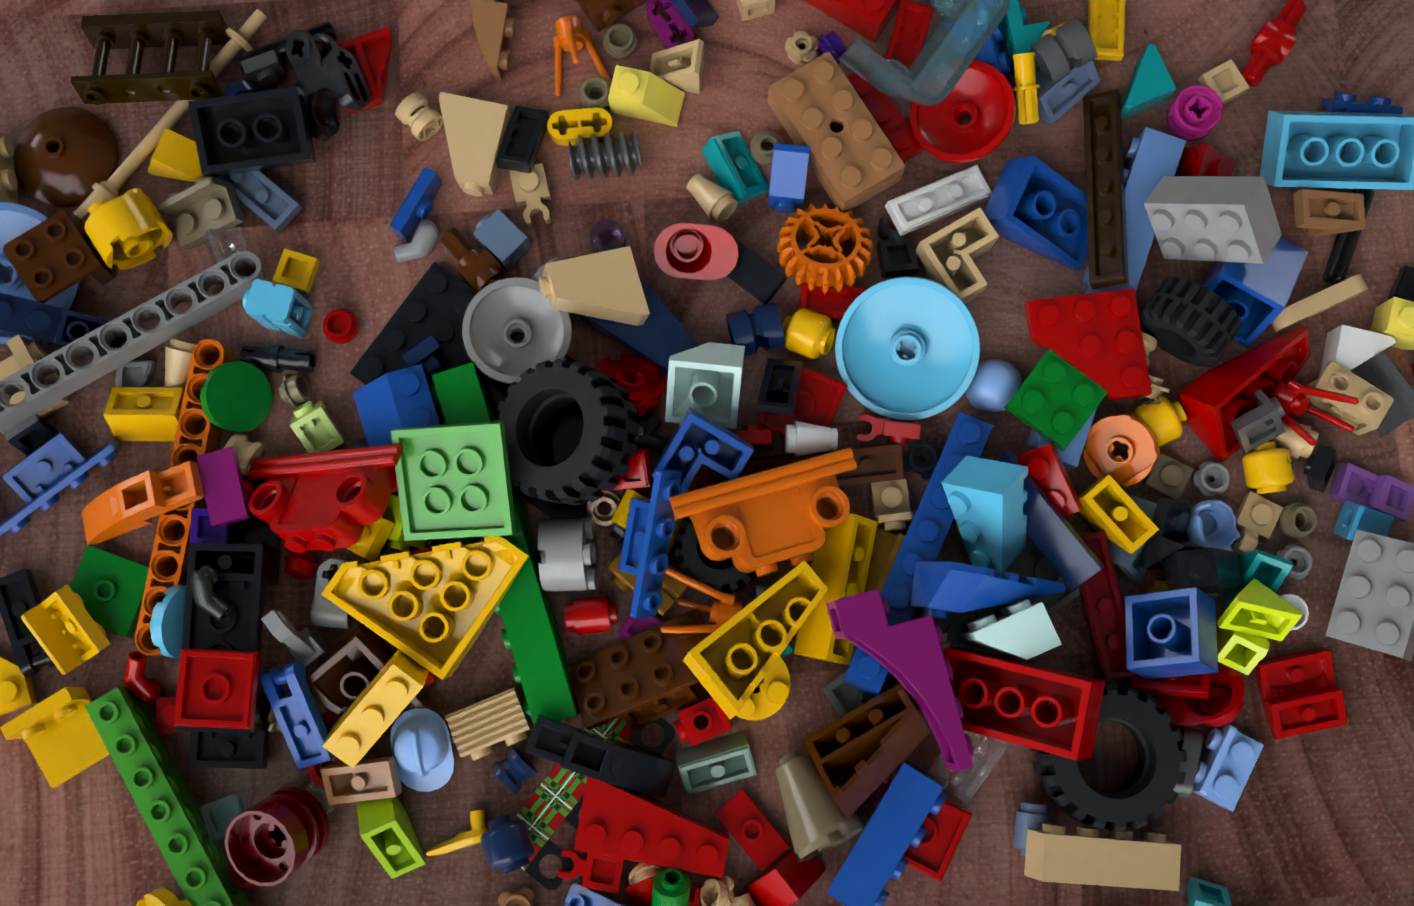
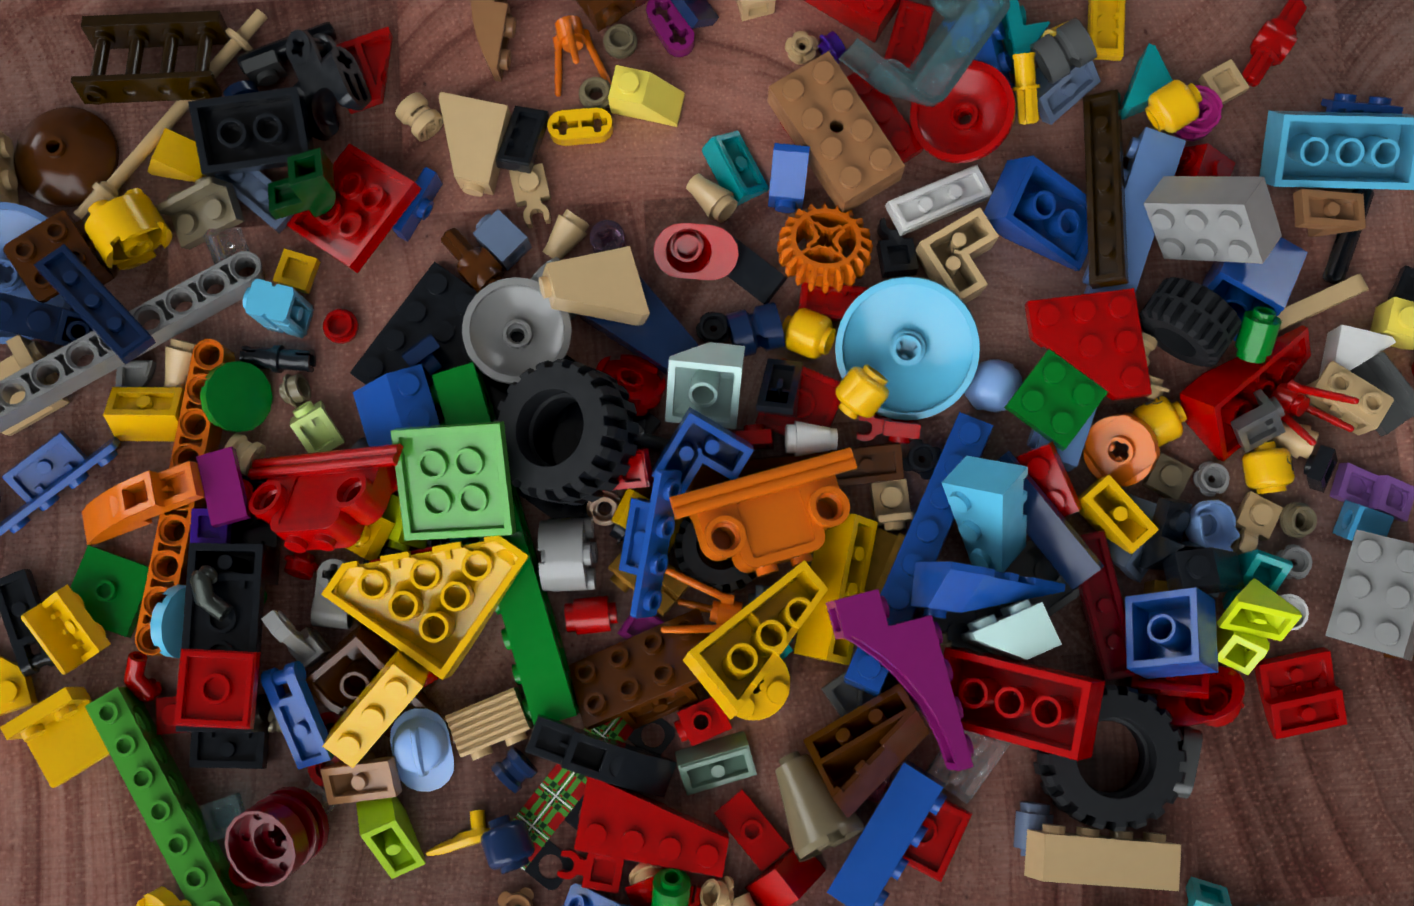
(30, 434): black plate -> none
(95, 304): none -> dark blue tile
(307, 187): none -> dark green brick
(364, 212): none -> red plate
(421, 244): light grey arm -> none
(566, 234): none -> tan cone
(605, 155): dark grey piece -> none
(680, 65): tan slope -> none
(713, 319): none -> black plate
(760, 155): dark tan plate -> none
(862, 392): none -> yellow head
(1173, 106): none -> yellow head
(1226, 766): light blue bracket -> none
(1257, 334): none -> green brick

